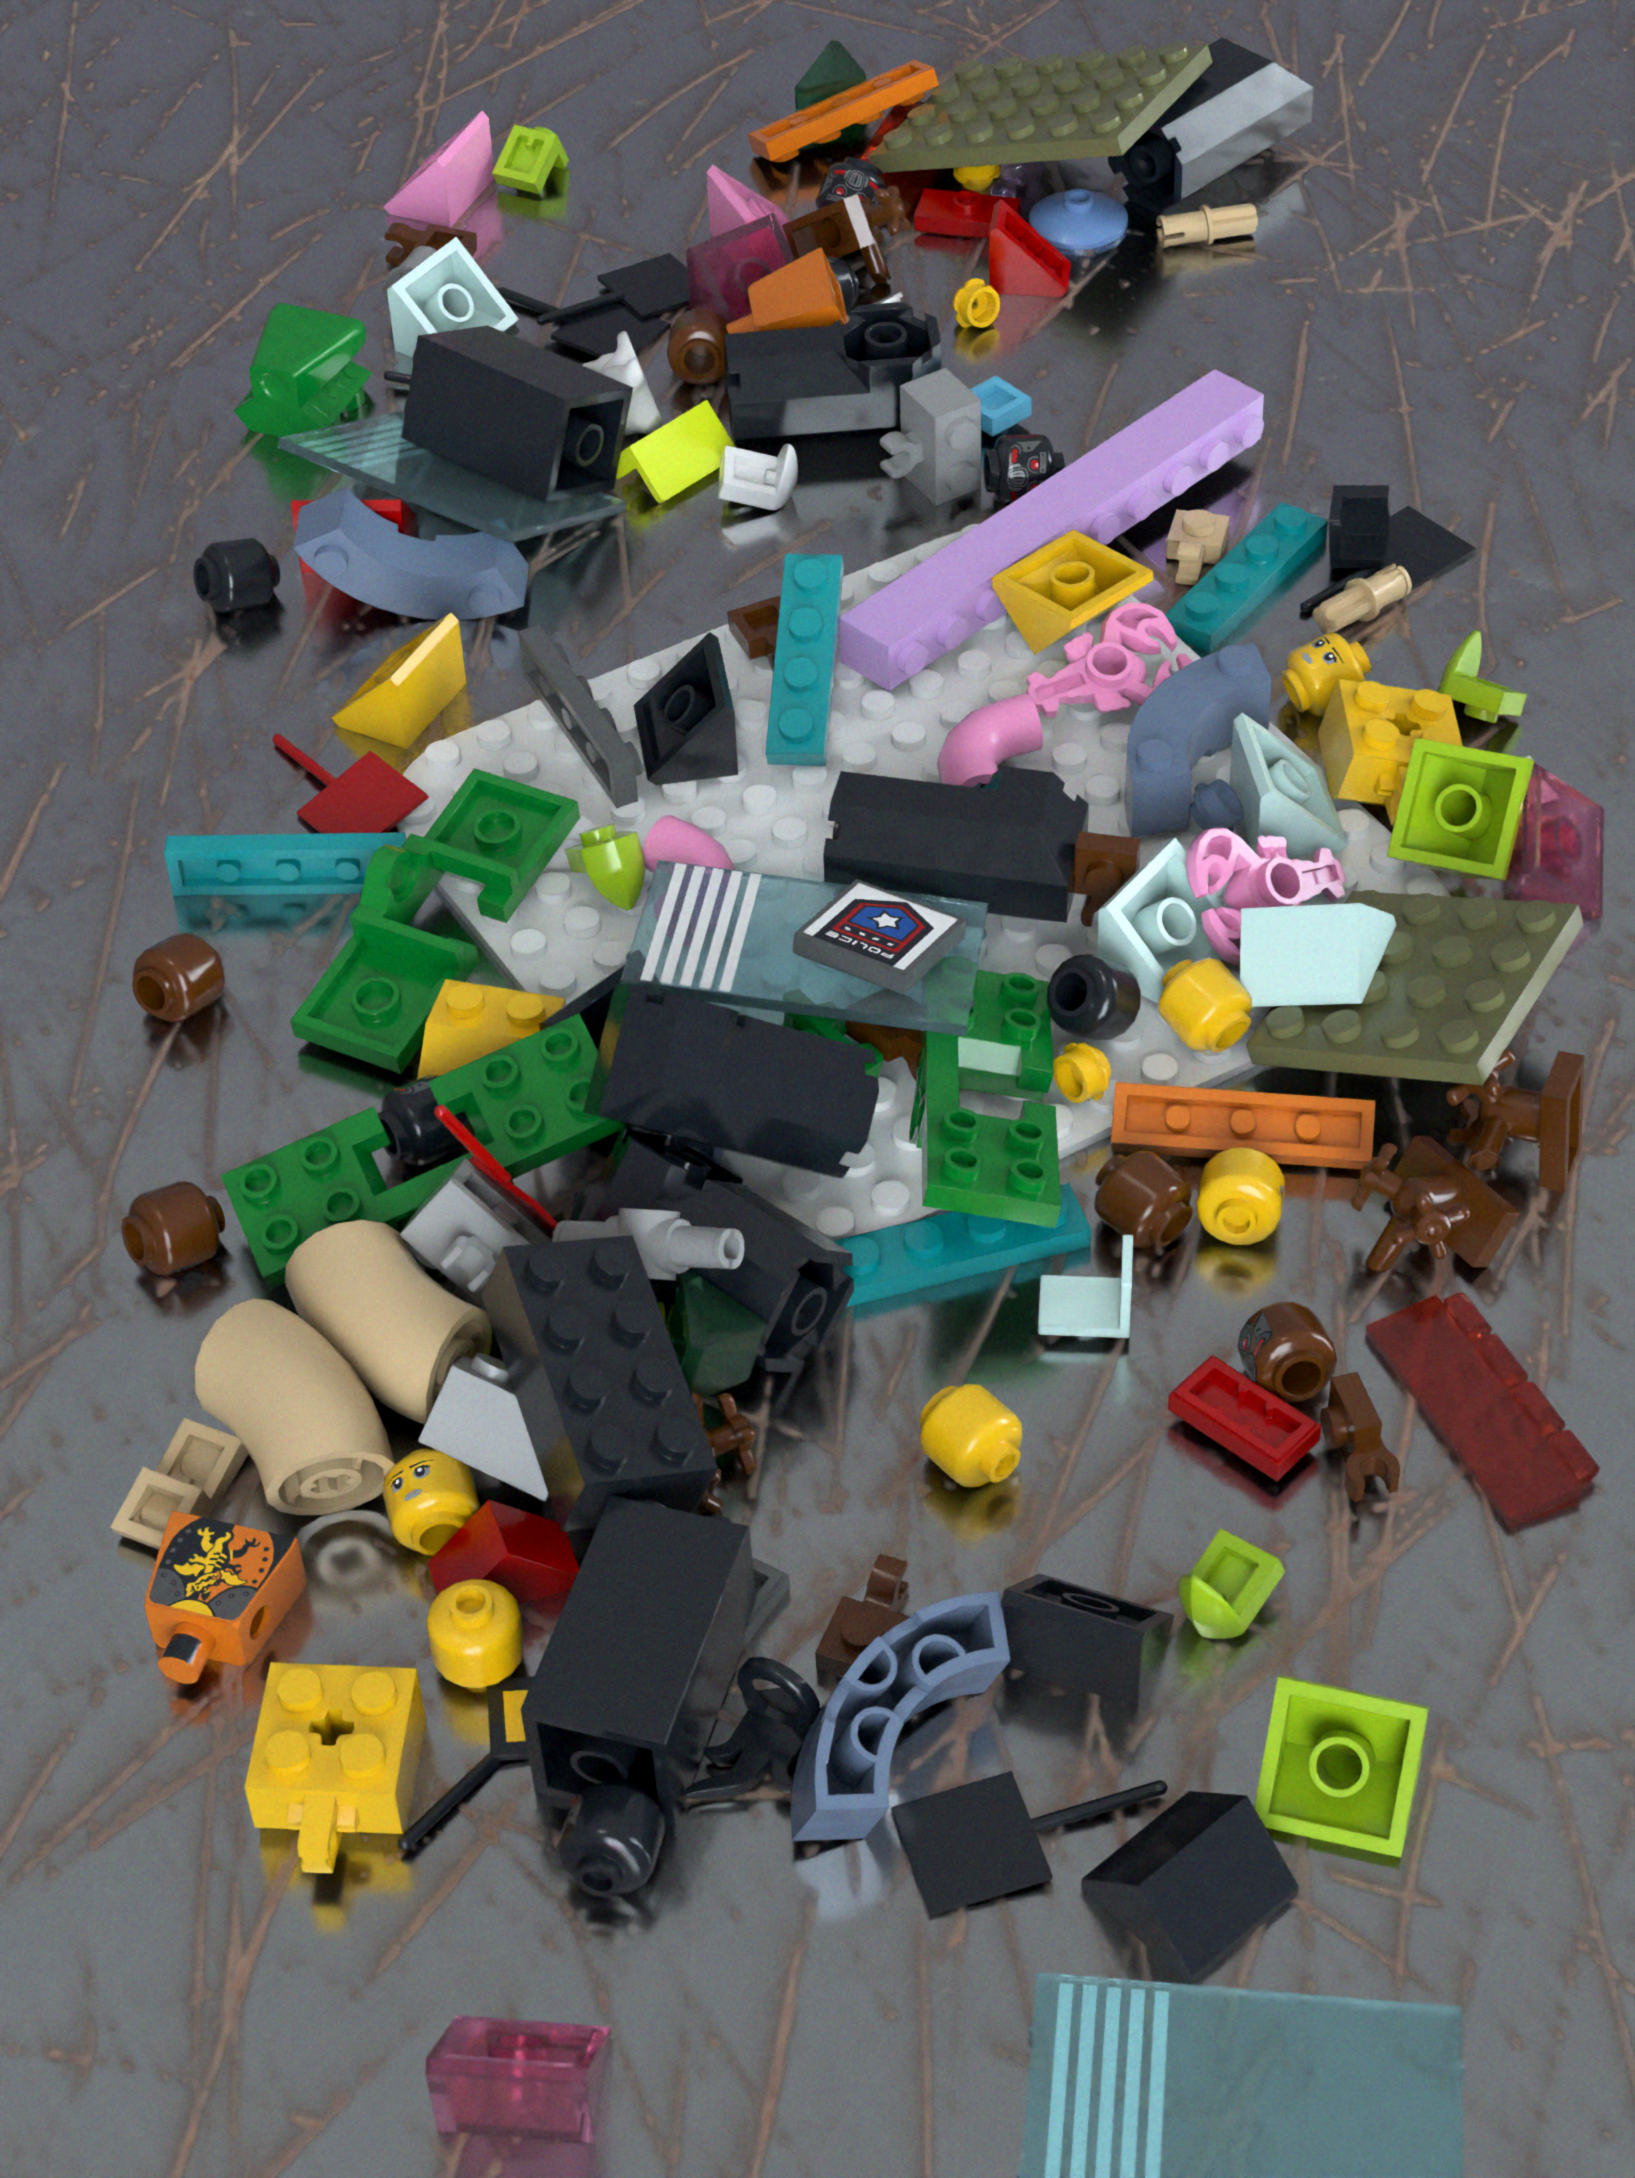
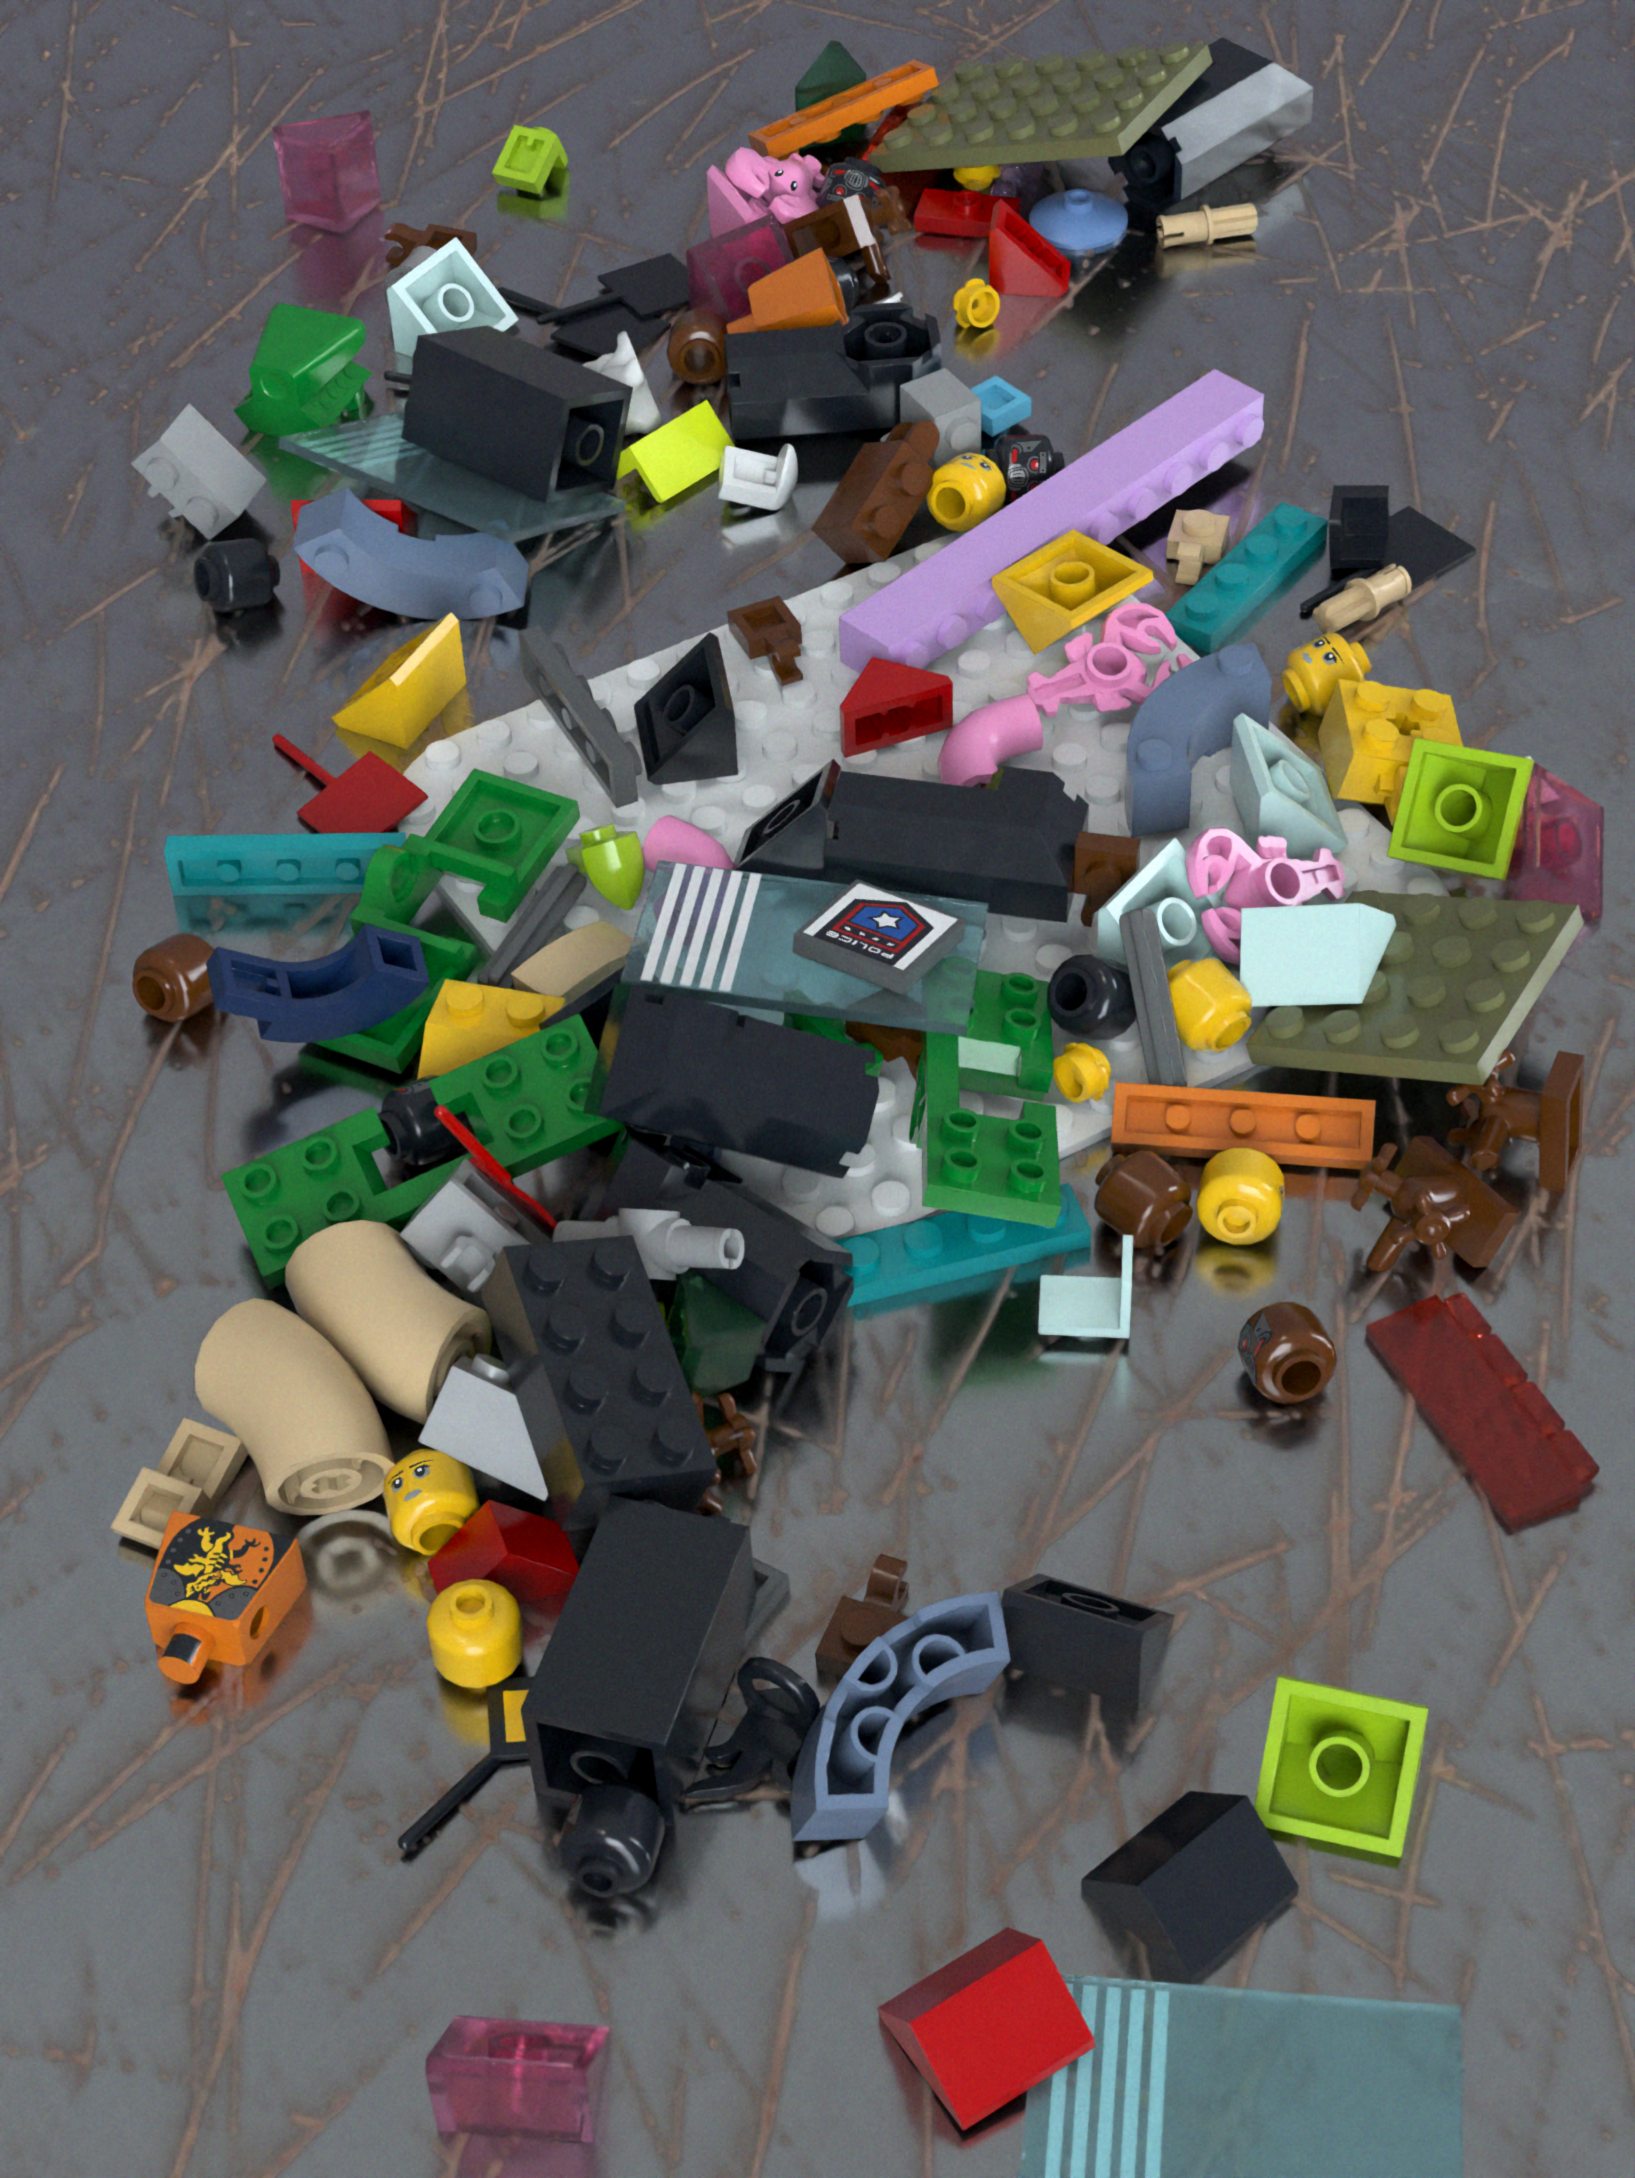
(173, 1228): reddish brown head -> none
(198, 472): none -> light grey brick
(324, 996): none -> dark blue arch
(328, 170): none -> clear pink slope
(335, 1754): yellow hinge -> none
(448, 177): bright pink slope -> none
(534, 925): none -> dark grey axle
(574, 961): none -> tan slope
(782, 183): none -> bright pink animal
(792, 833): none -> black slope
(804, 660): teal plate -> none
(879, 494): none -> reddish brown brick
(893, 706): none -> red slope
(966, 492): none -> yellow head
(970, 1435): yellow head -> none
(982, 1840): black piece -> none
(989, 2025): none -> red slope
(1152, 998): none -> dark grey axle
(1216, 806): sand blue plate -> none
(1228, 1586): lime plate -> none
(1244, 1417): red plate -> none
(1356, 1430): reddish brown plate -> none
(1482, 698): lime plate -> none

